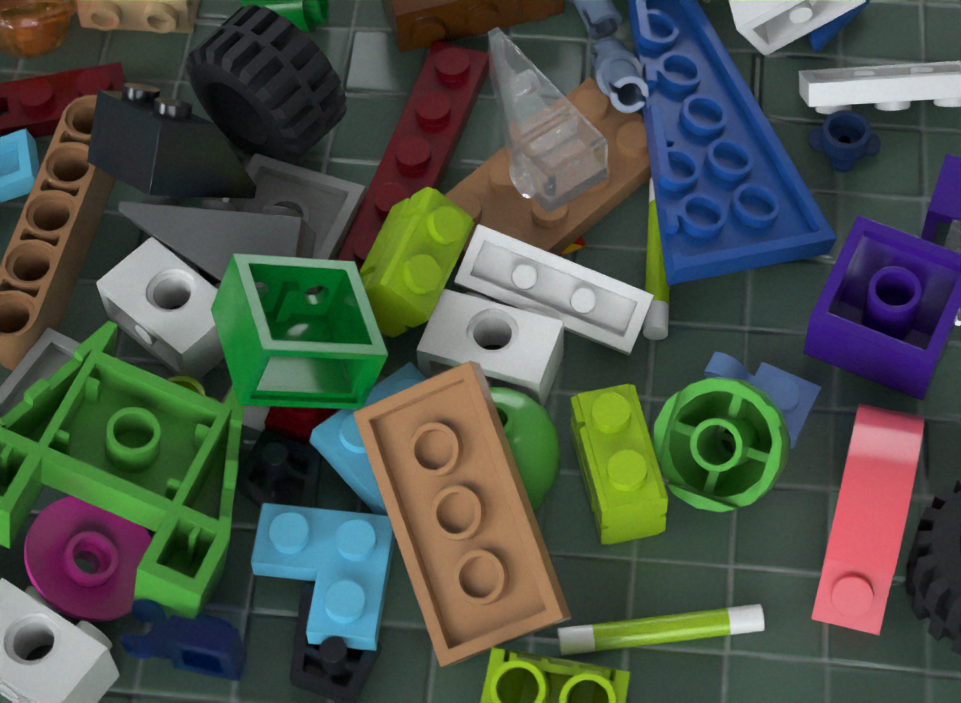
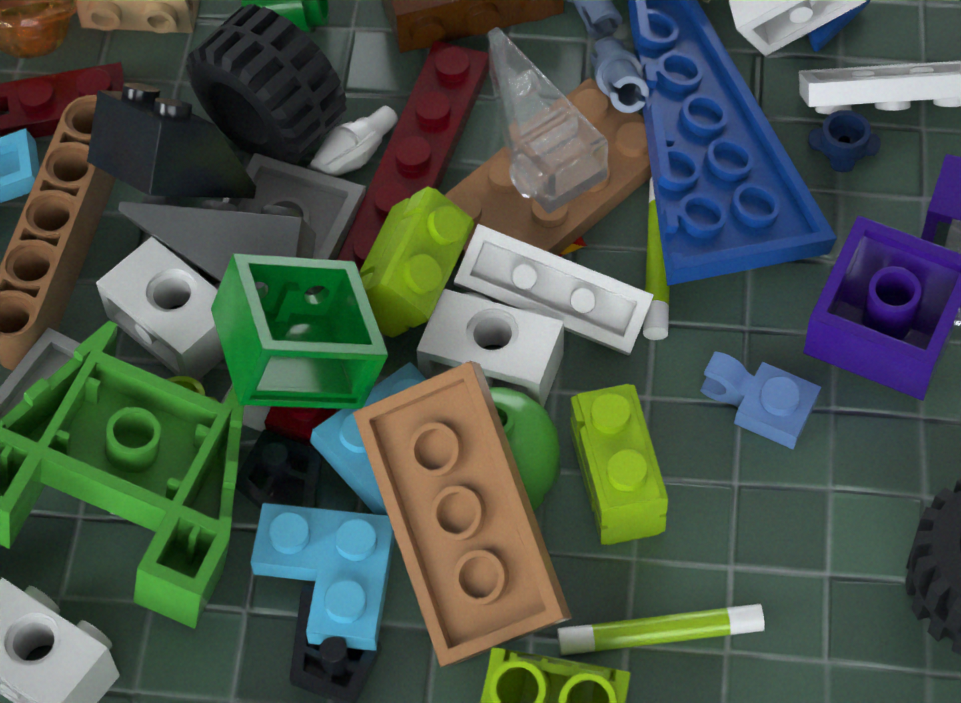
(82, 531): dark pink dish -> none
(194, 645): clear blue plate -> none
(353, 143): none -> white piece
(695, 447): bright green cylinder -> none
(869, 519): coral arch -> none

